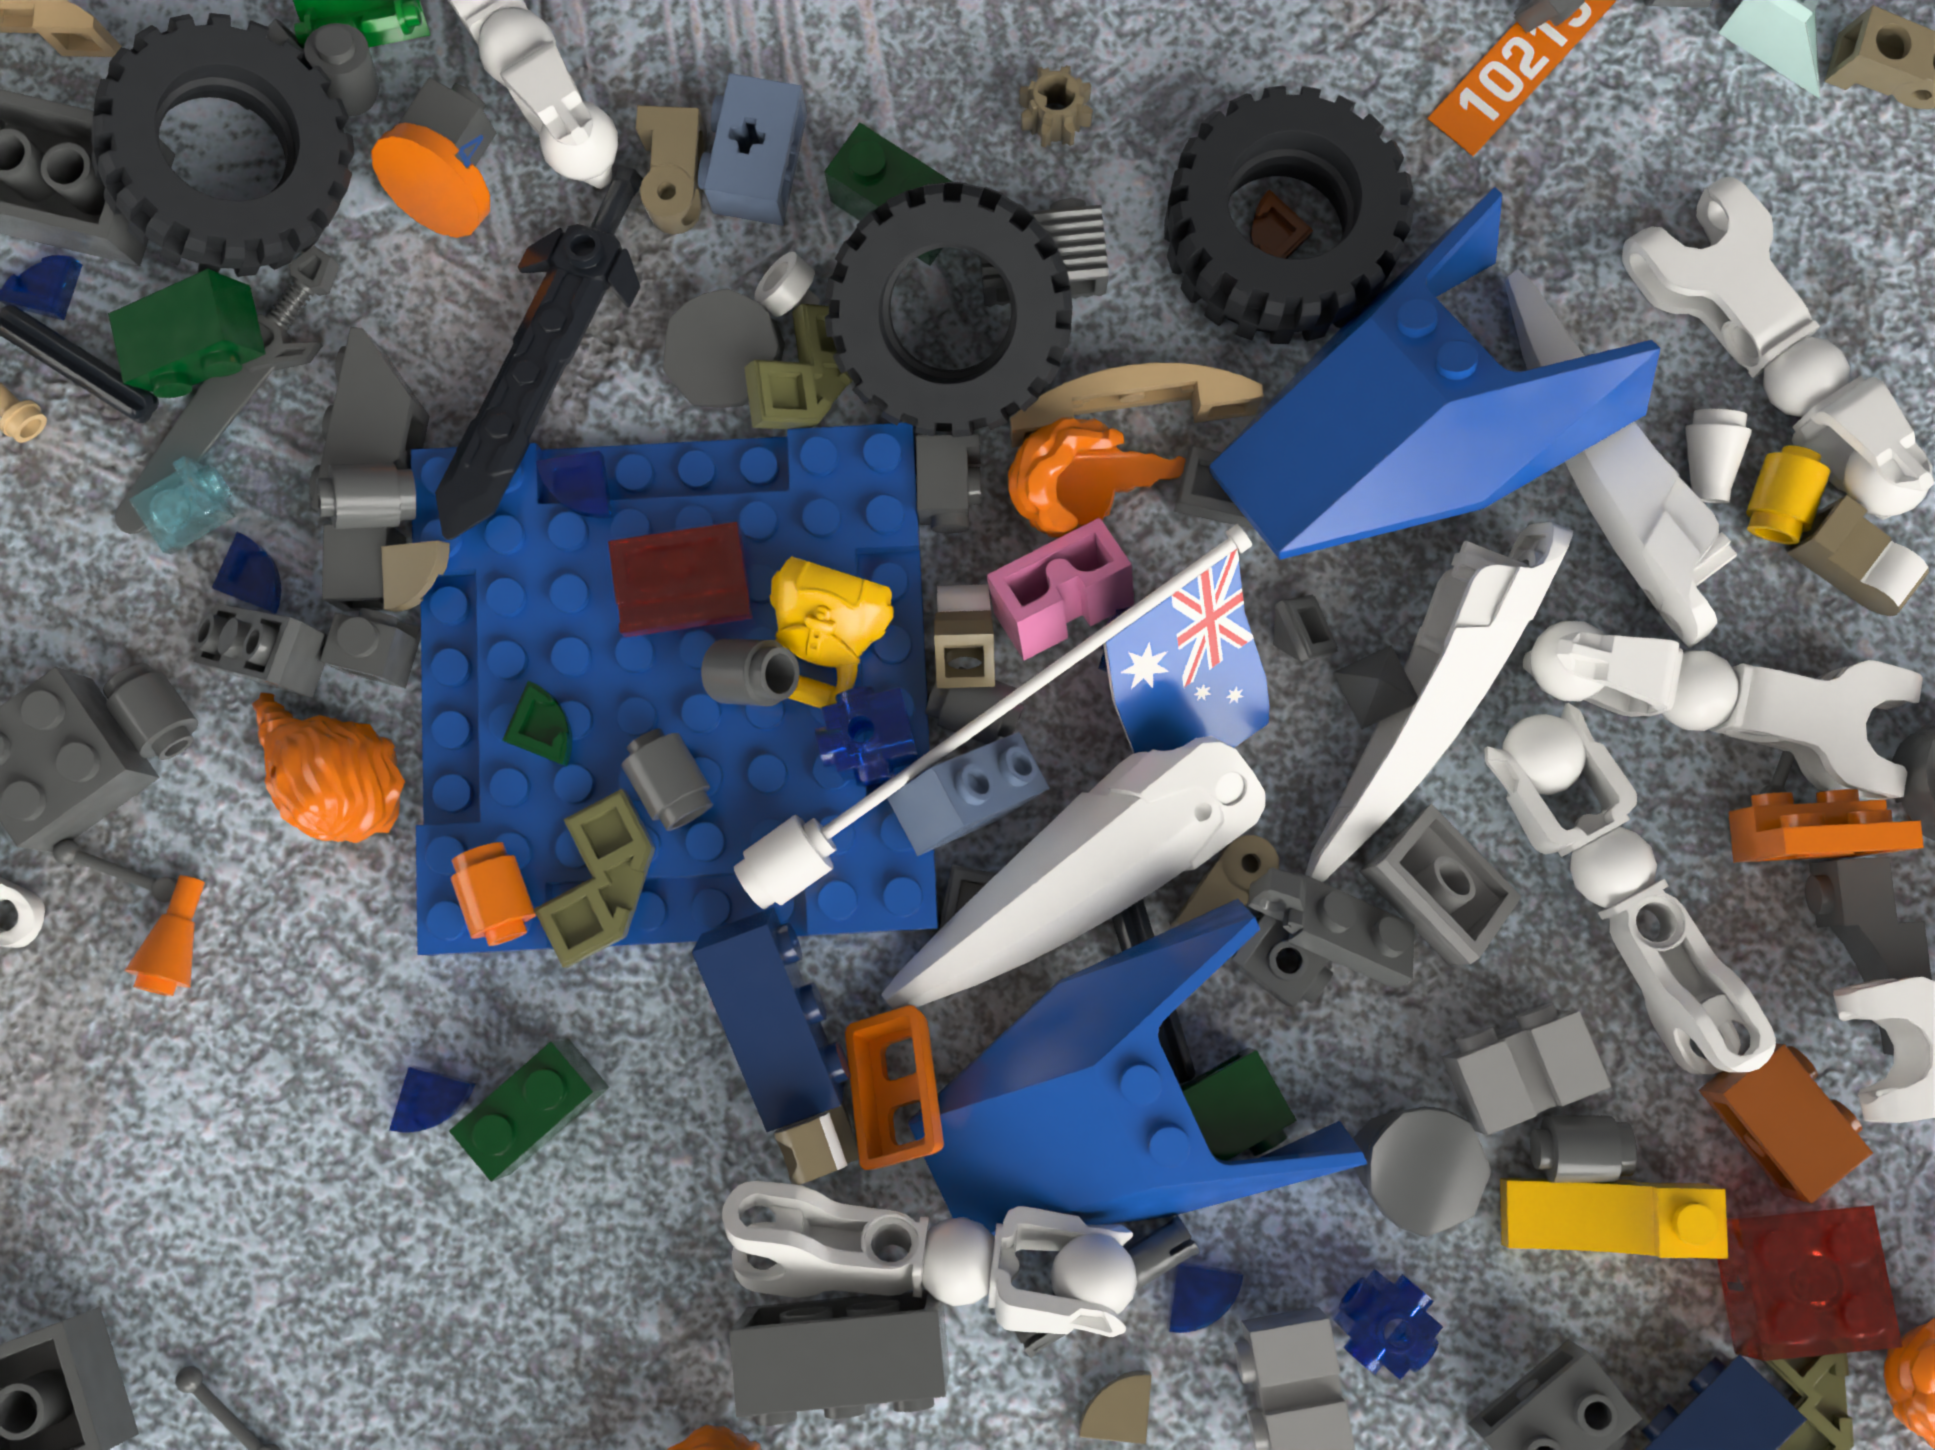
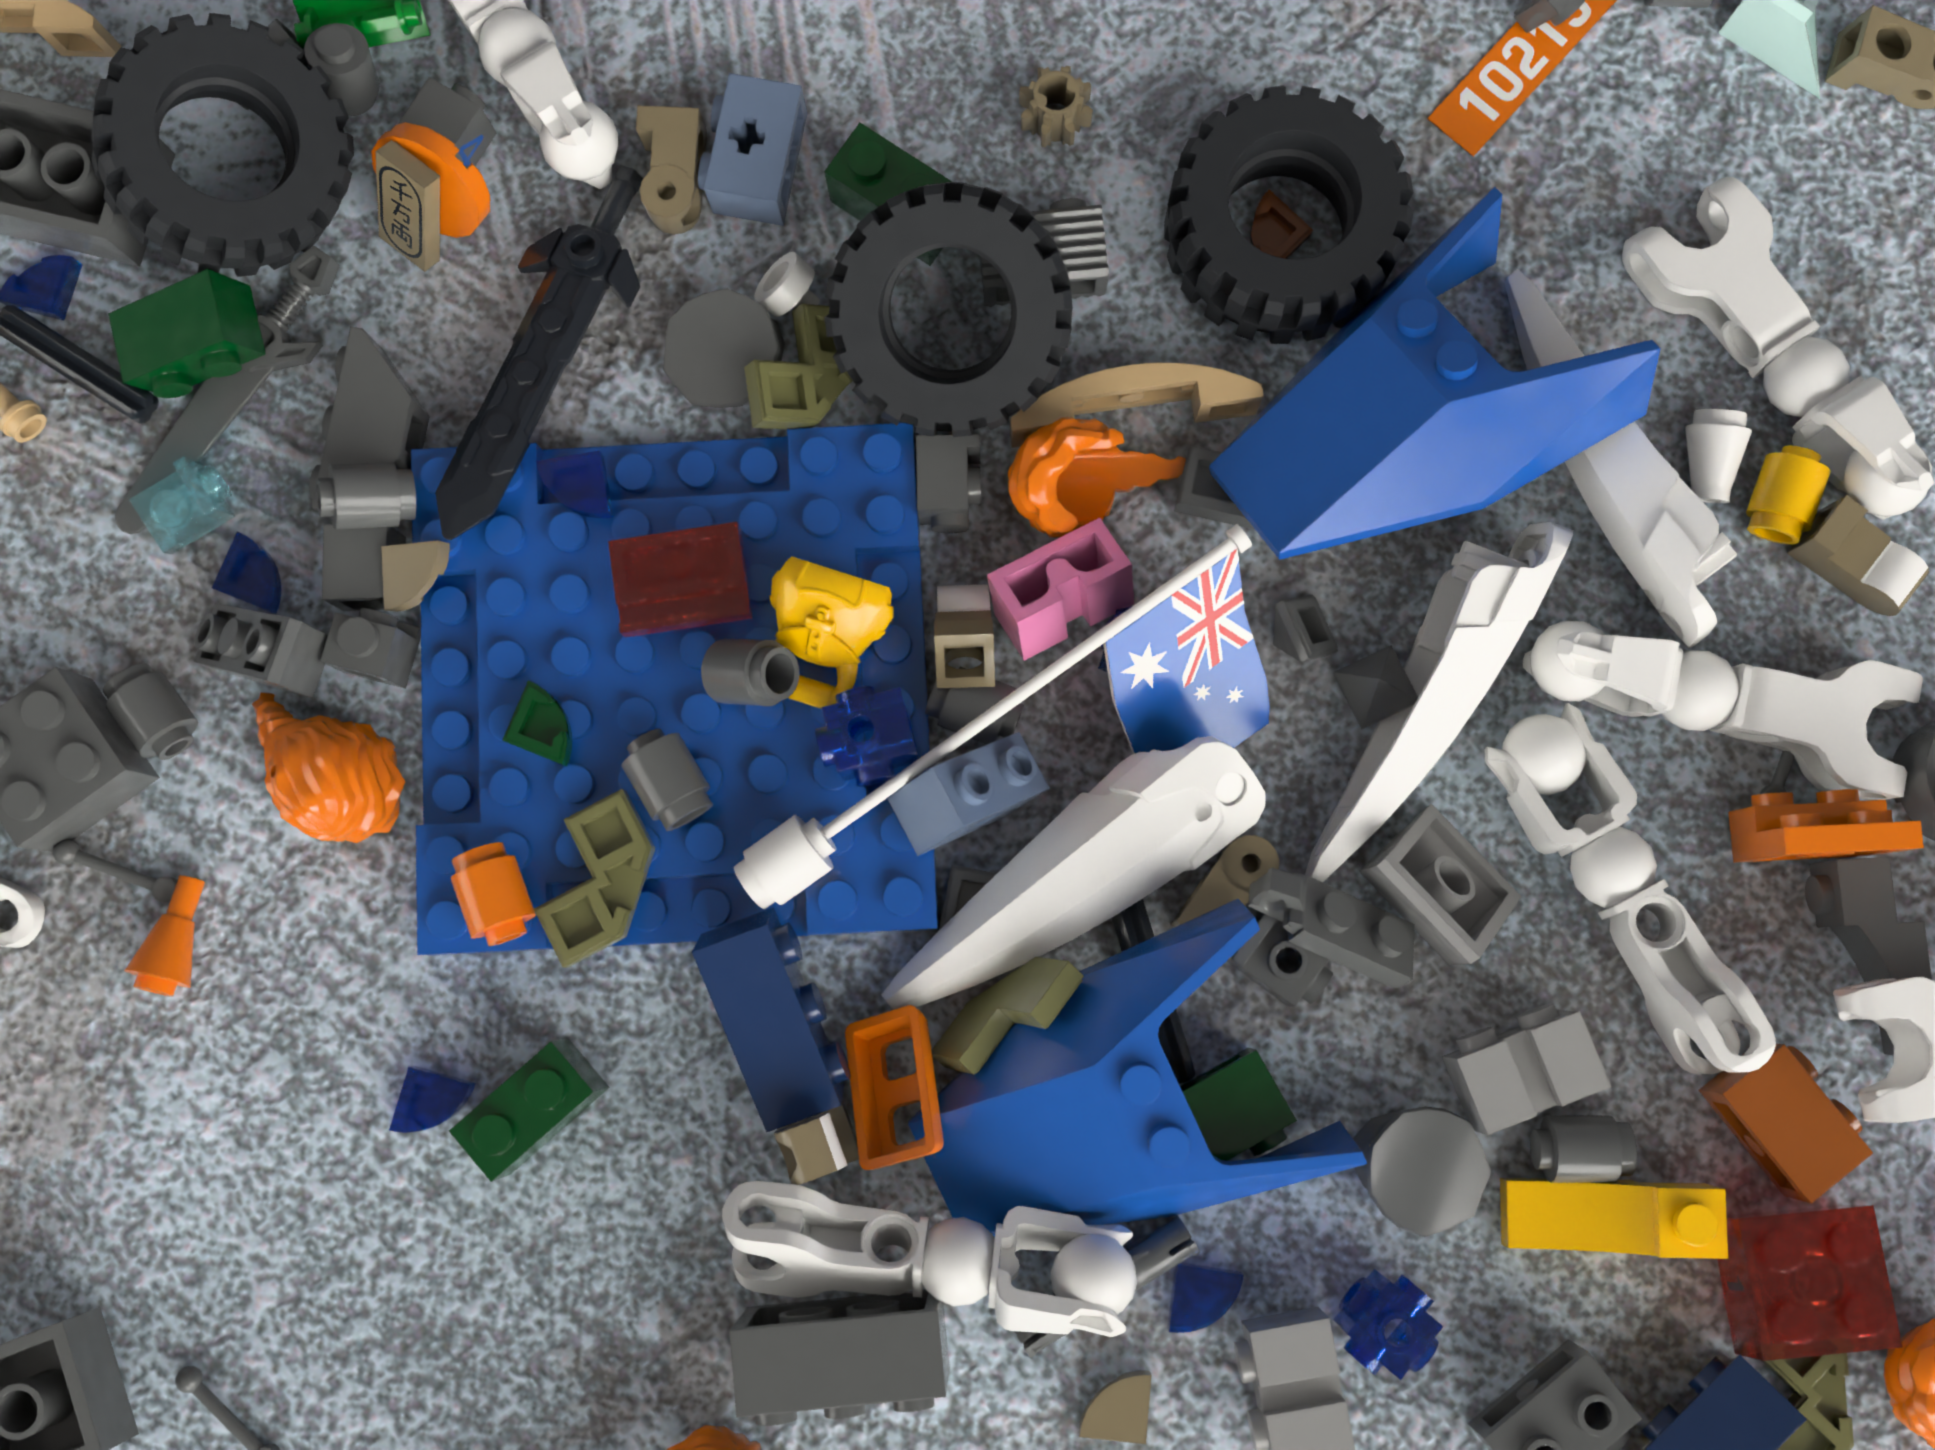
(408, 205): none -> dark tan tile
(1026, 997): none -> olive tile

